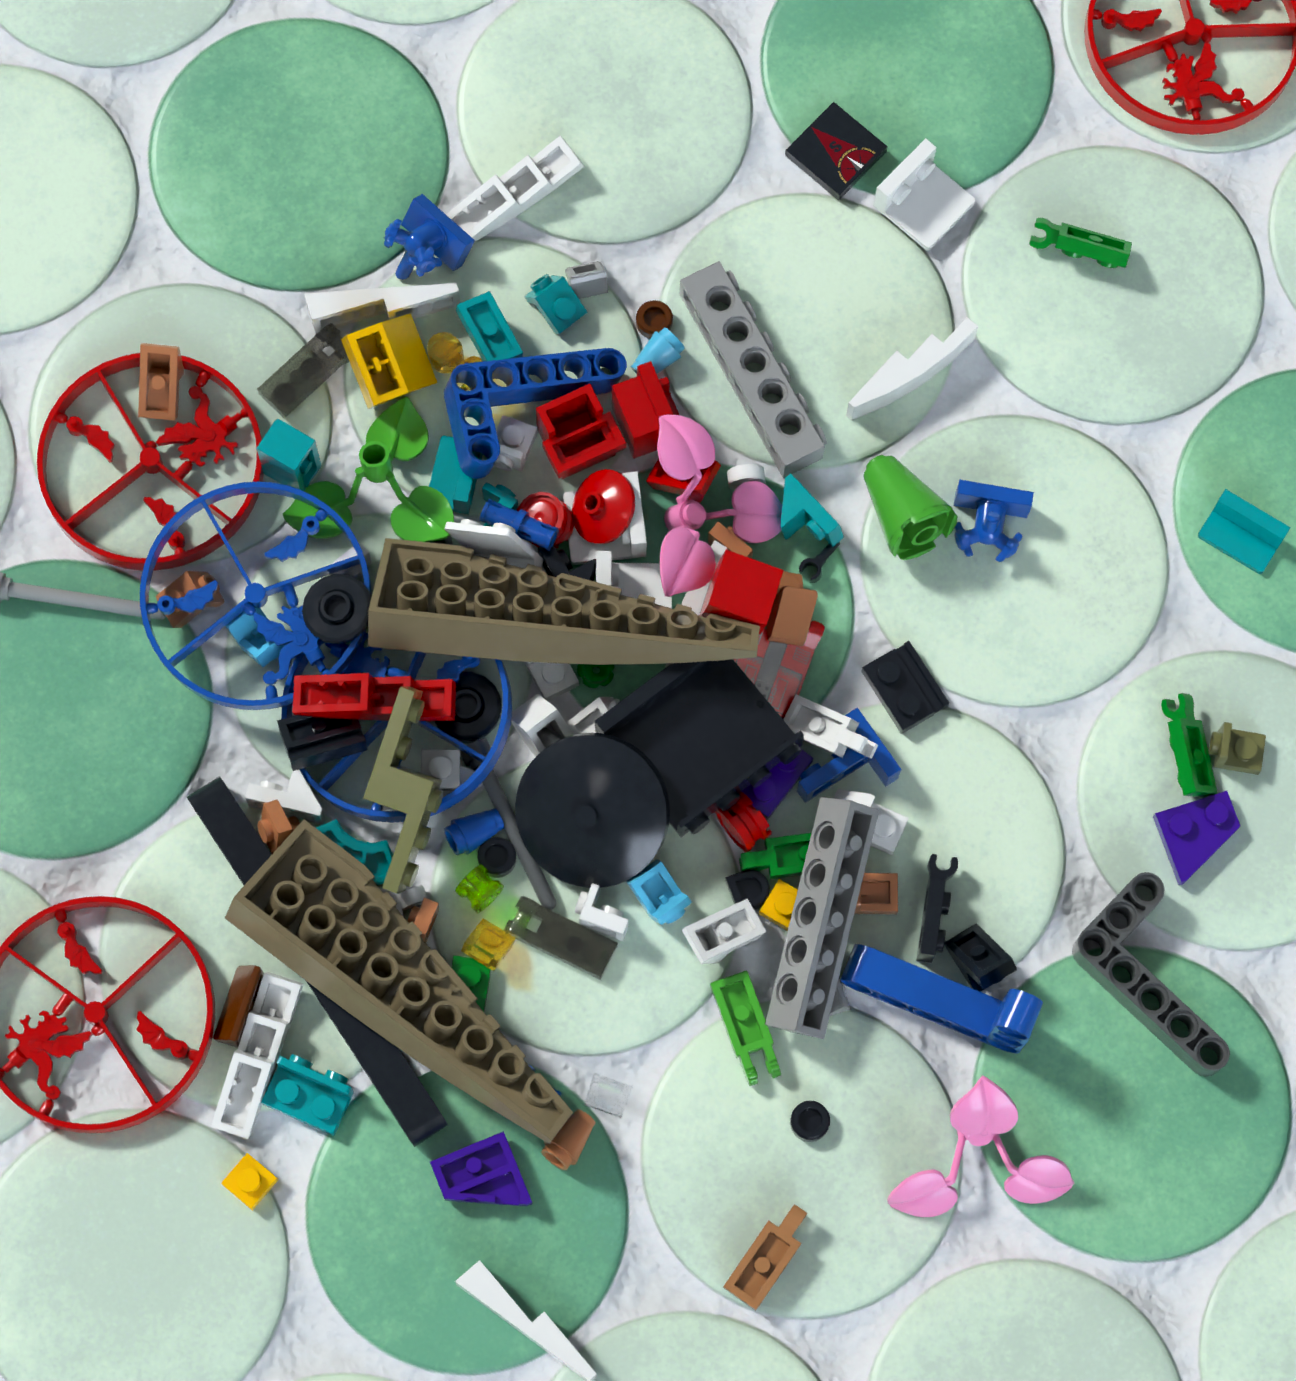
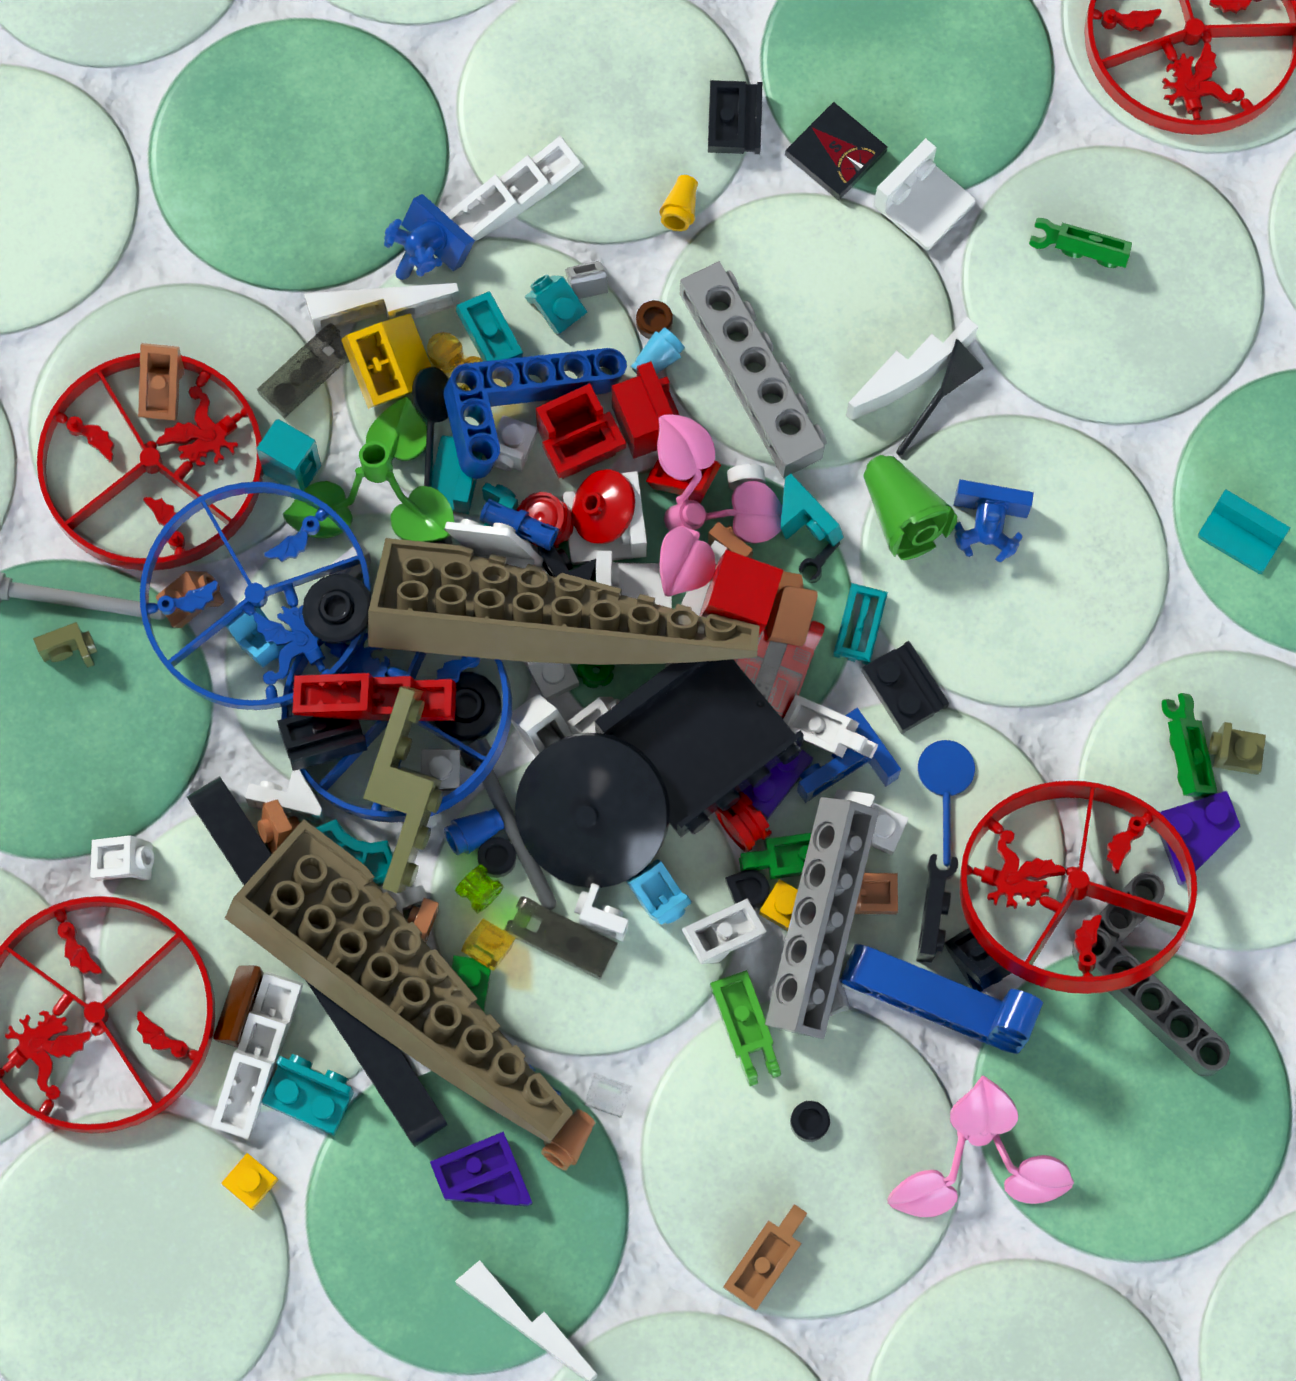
(61, 642): none -> olive bracket
(121, 858): none -> white bracket
(430, 402): none -> black piece
(679, 206): none -> yellow cone
(734, 117): none -> black plate
(853, 653): none -> teal tile
(946, 771): none -> blue piece
(959, 369): none -> black piece
(1015, 881): none -> red piece

